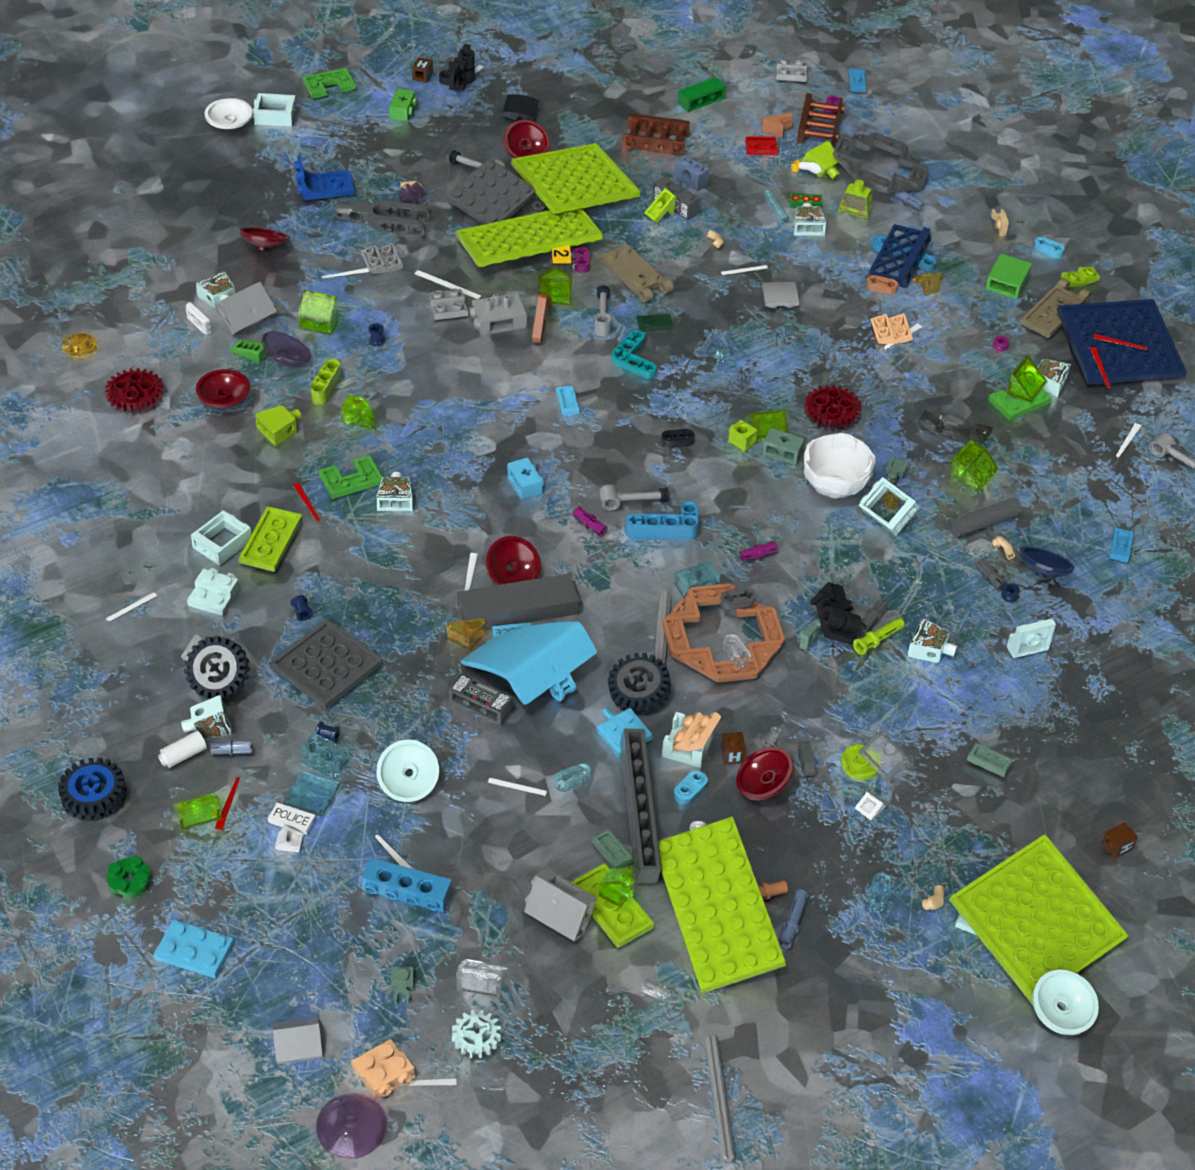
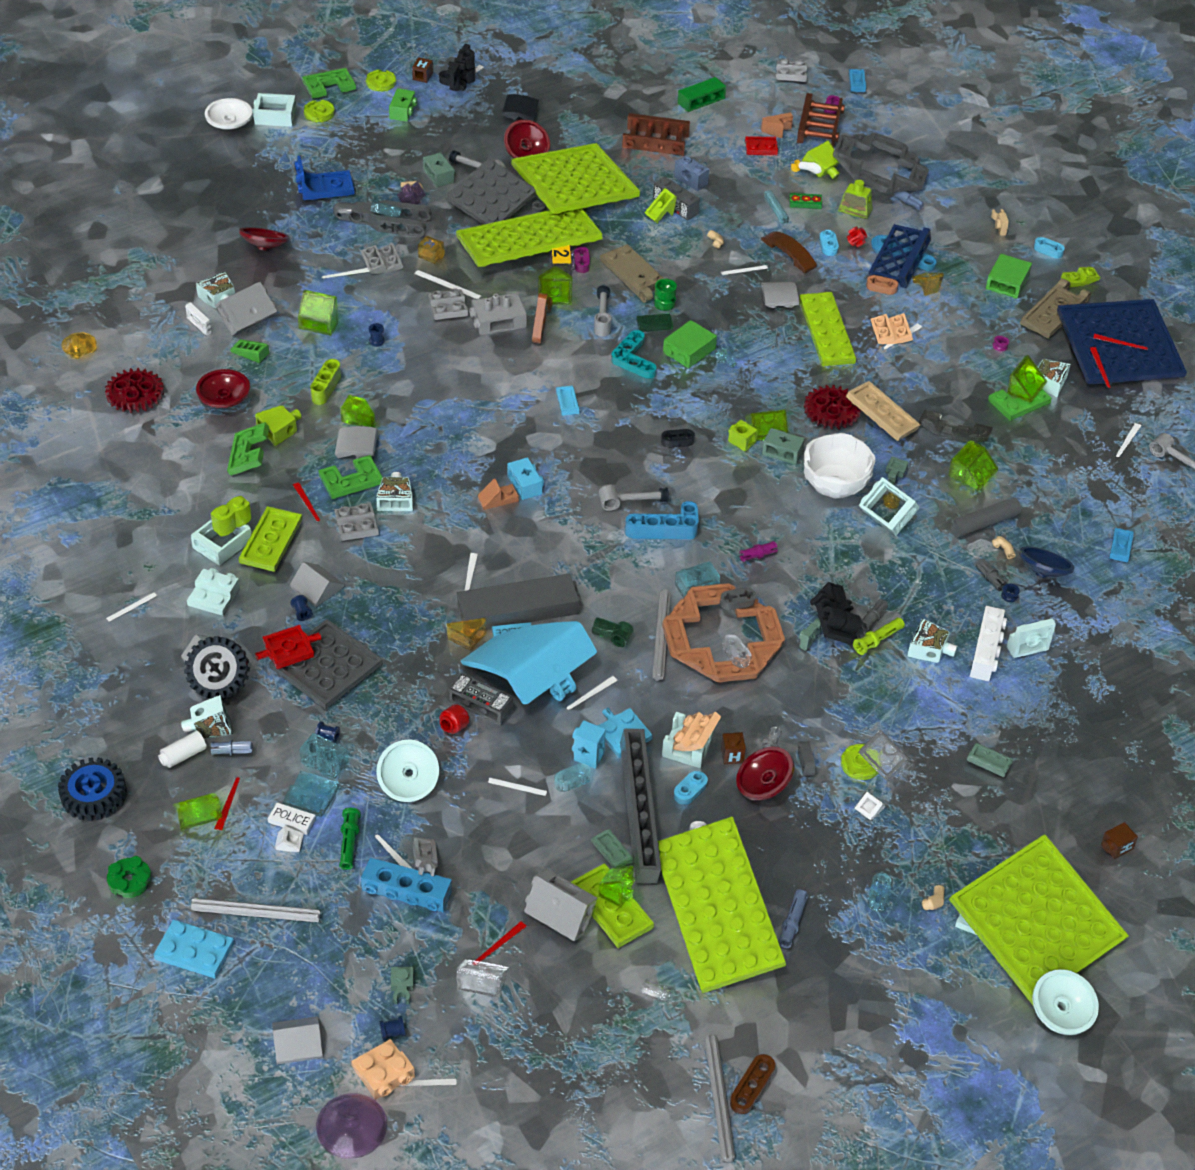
(230, 516): none -> lime brick
(241, 456): none -> bright green plate
(255, 910): none -> axle
(285, 349): clear purple dish -> none
(288, 646): none -> red plate
(315, 583): none -> light grey slope
(319, 111): none -> lime tile
(349, 830): none -> green pin
(356, 441): none -> light grey slope
(356, 522): none -> light grey slope
(380, 80): none -> lime tile
(386, 209): none -> clear light blue beam
(392, 1028): none -> dark blue bush
(425, 855): none -> light grey plate
(431, 249): none -> clear yellow brick
(438, 169): none -> sand green brick
(454, 719): none -> red head
(476, 1033): light aqua gear -> none
(496, 496): none -> nougat slope
(514, 552): dark red dish -> none
(516, 929): none -> red sticker
(589, 744): none -> medium azure brick
(590, 521): magenta pin -> none
(608, 682): none -> white sticker
(617, 633): none -> clear green piece
(635, 673): wheel -> none
(665, 294): none -> green wheel
(689, 344): none -> bright green brick
(756, 1077): none -> reddish brown plate
(773, 889): nougat pin -> none
(792, 248): none -> reddish brown slope
(809, 220): light aqua torso -> none
(827, 329): none -> lime plate
(828, 242): none -> medium azure plate
(857, 236): none -> red gear
(883, 410): none -> tan plate
(987, 643): none -> white brick

